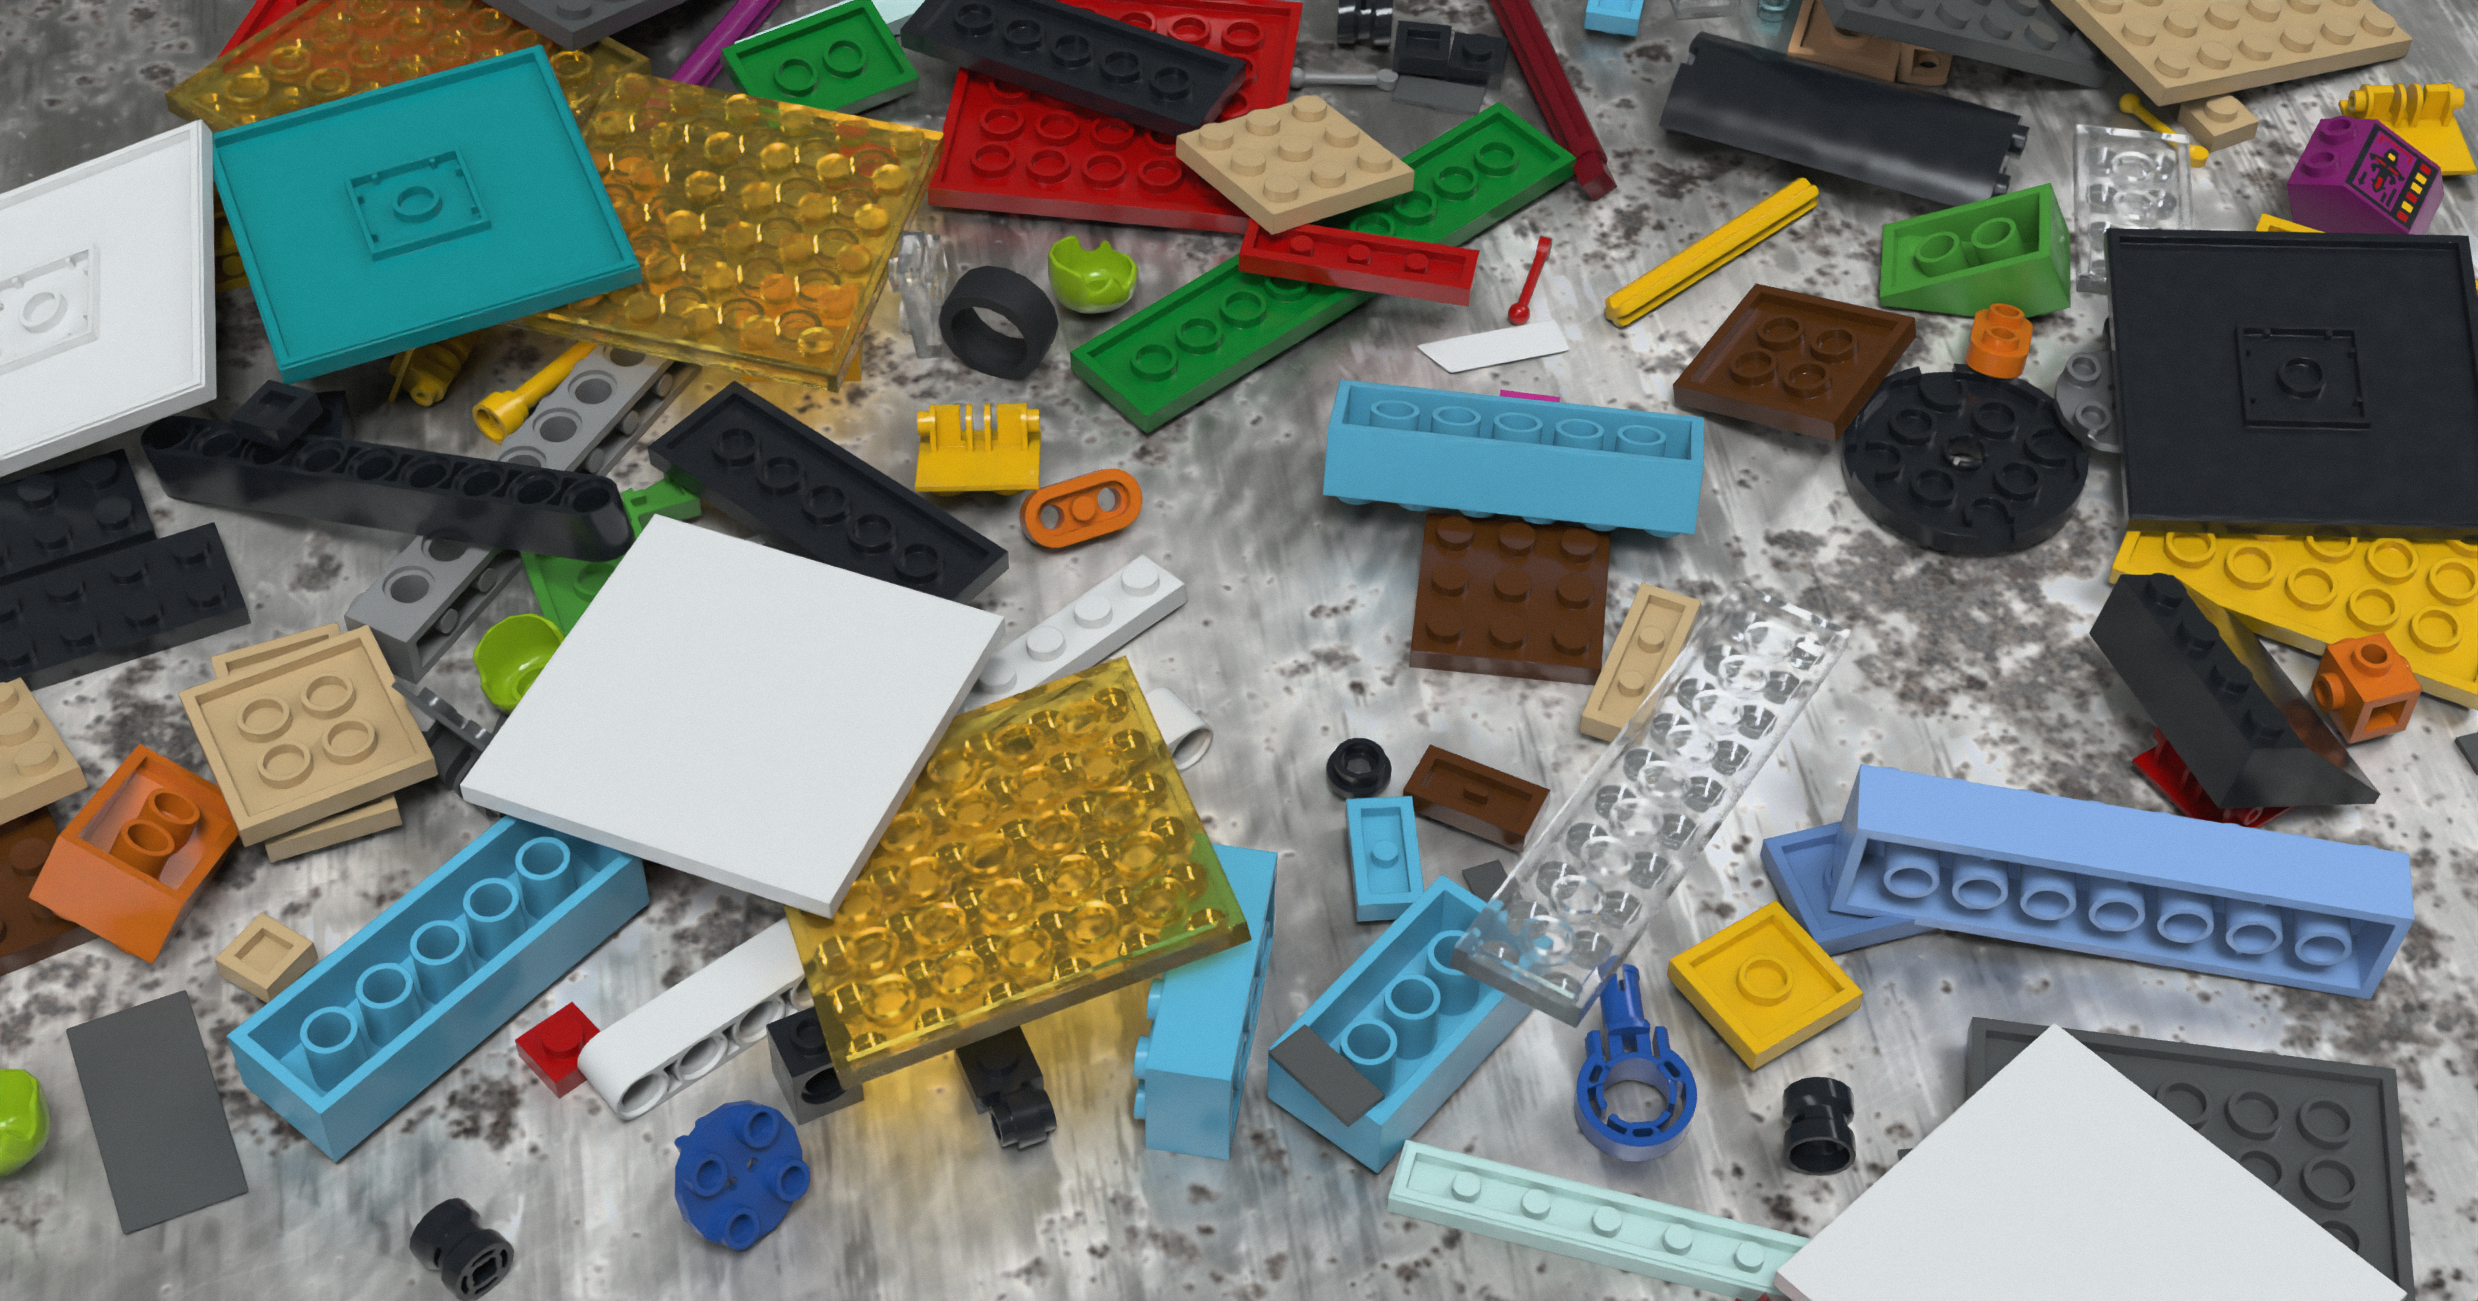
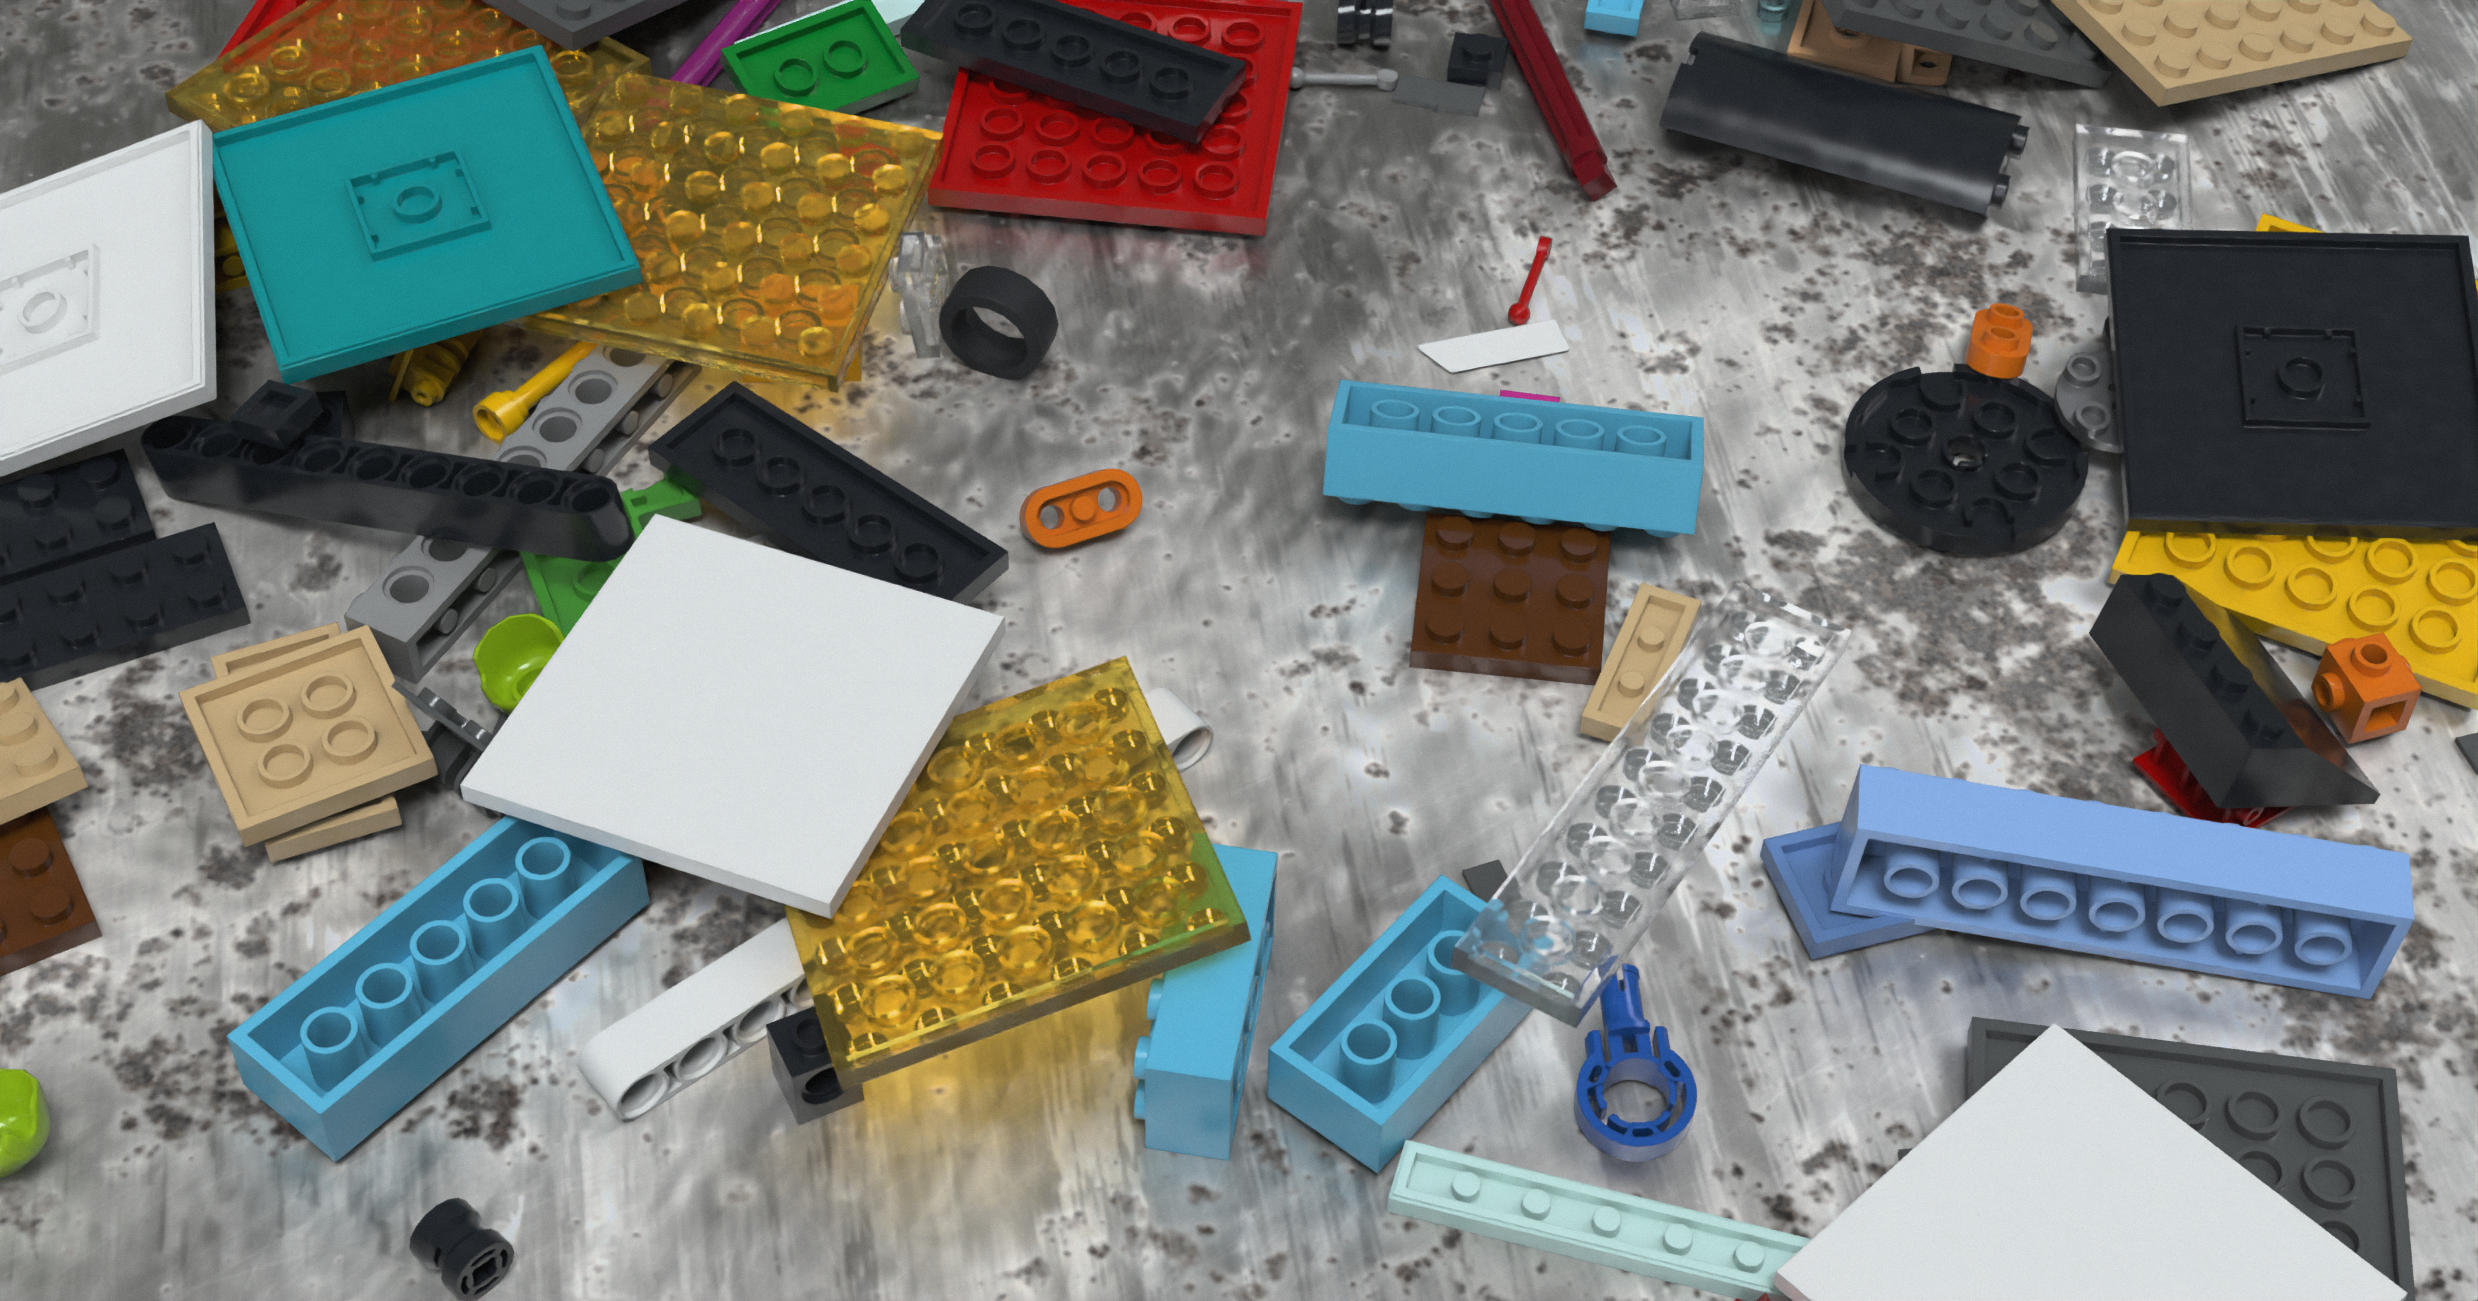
(139, 854): orange slope -> none
(156, 1112): dark grey sticker -> none
(266, 958): tan plate -> none
(554, 1048): red plate -> none
(720, 1153): blue plate -> none
(978, 459): yellow hinge -> none
(1008, 1084): black plate -> none
(1080, 632): white plate -> none
(1091, 279): lime hair -> none
(1239, 319): green plate -> none
(1294, 163): tan plate -> none
(1326, 1075): dark grey window -> none
(1358, 769): black plate -> none
(1362, 262): red plate -> none
(1383, 856): medium azure plate -> none
(1422, 48): black plate -> none
(1477, 798): reddish brown plate -> none
(1710, 252): yellow axle -> none
(1764, 984): yellow plate -> none
(1795, 361): reddish brown plate -> none
(1819, 1129): black wheel -> none
(1980, 255): bright green slope -> none
(2131, 104): yellow hinge -> none
(2218, 121): tan plate -> none
(2363, 181): magenta piece -> none
(2419, 118): yellow hinge -> none

